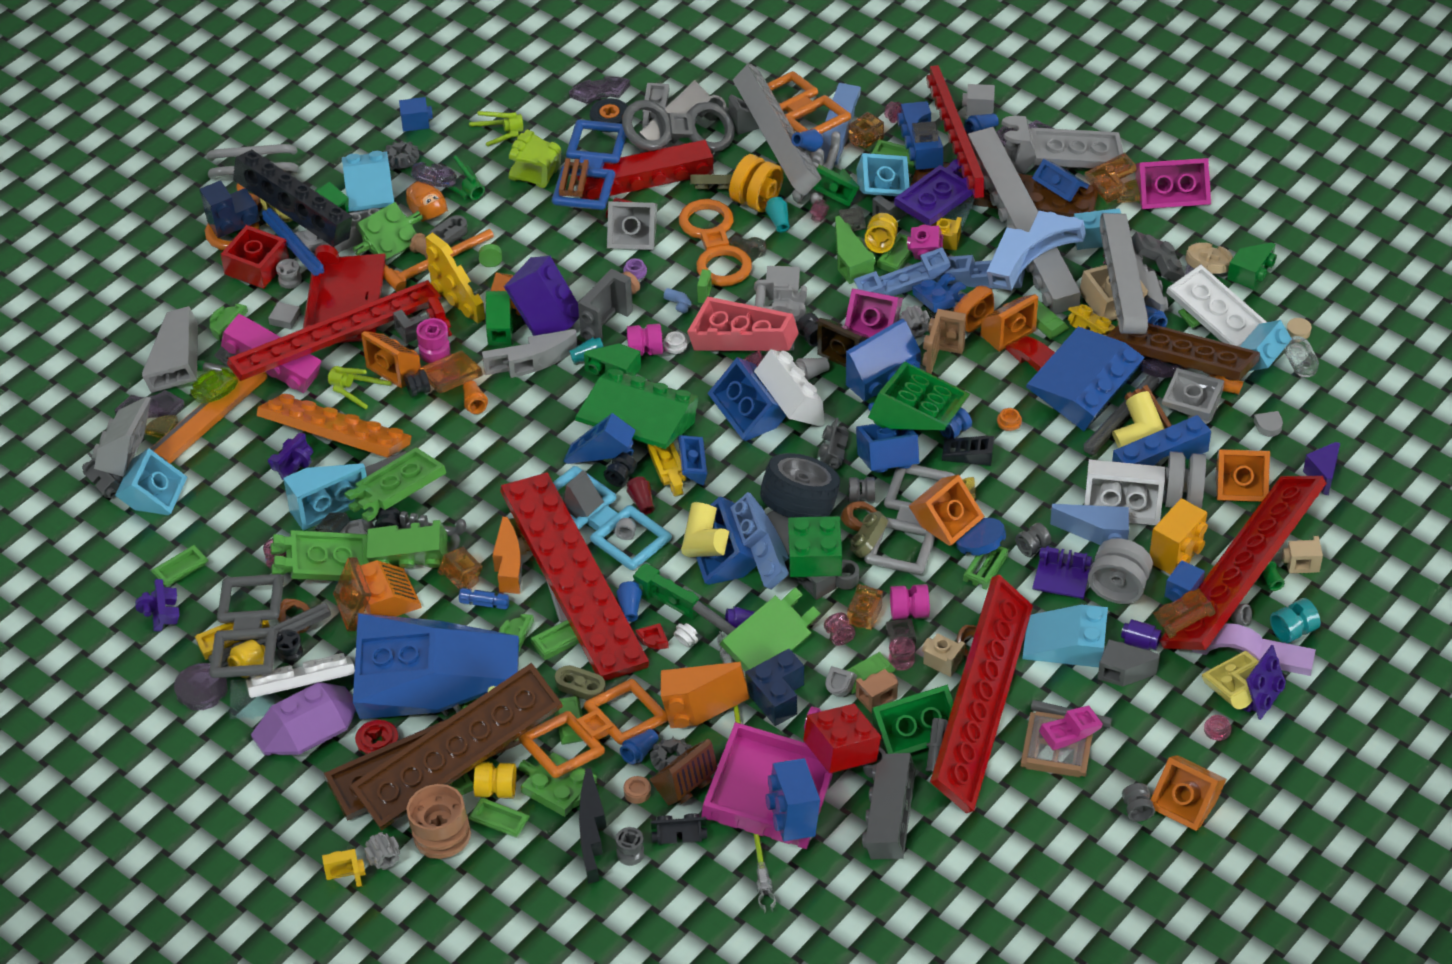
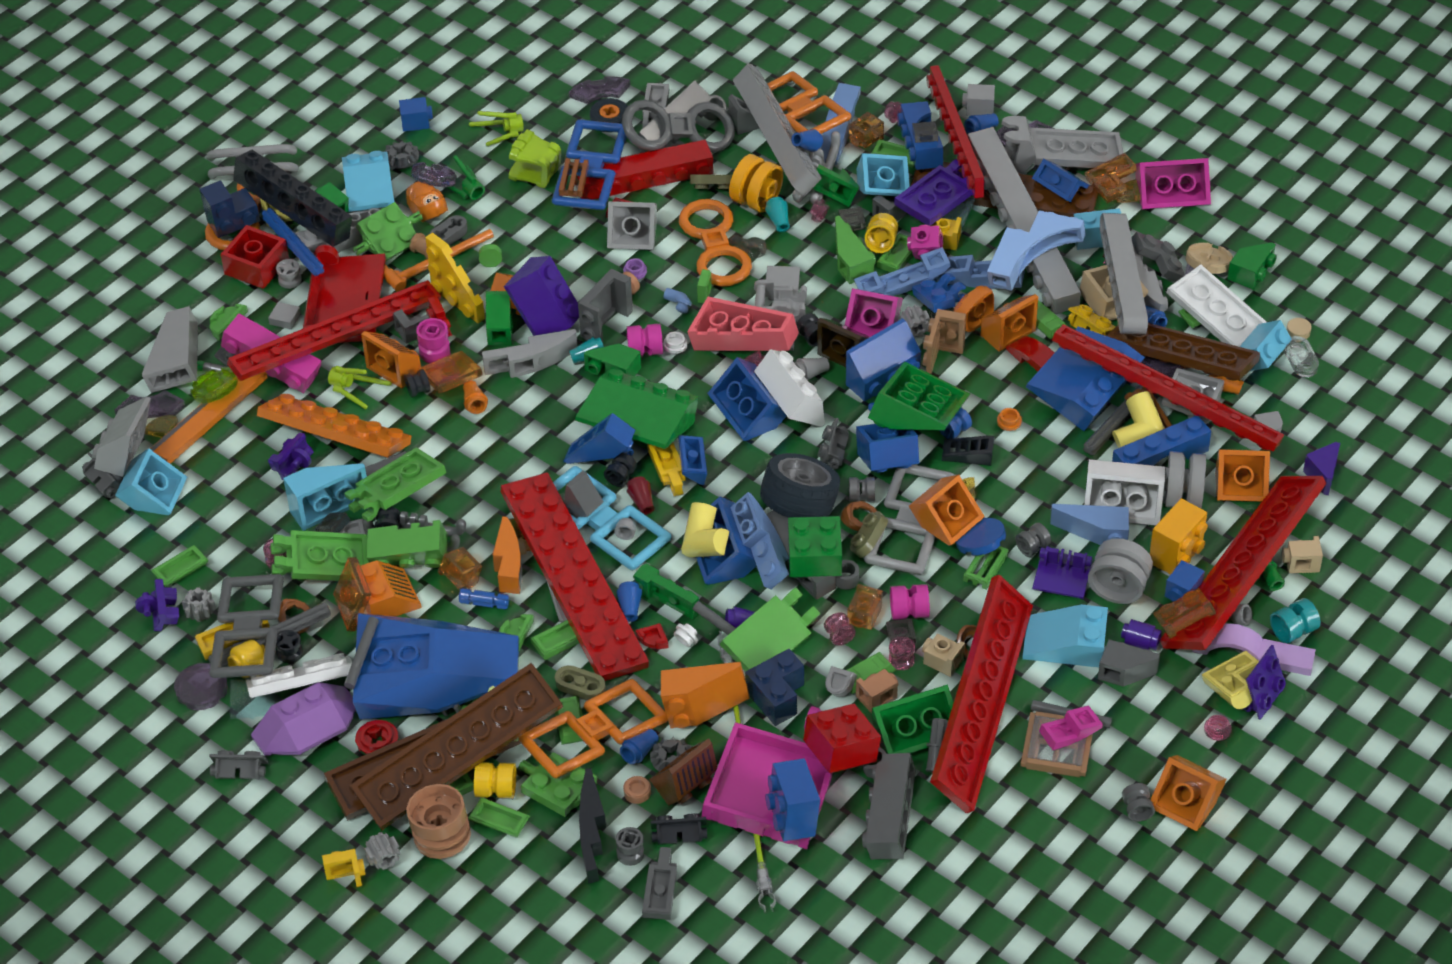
(198, 604): none -> light grey gear
(227, 763): none -> dark grey hinge
(361, 652): none -> dark grey bar
(660, 887): none -> dark grey hinge
(1169, 388): none -> red plate

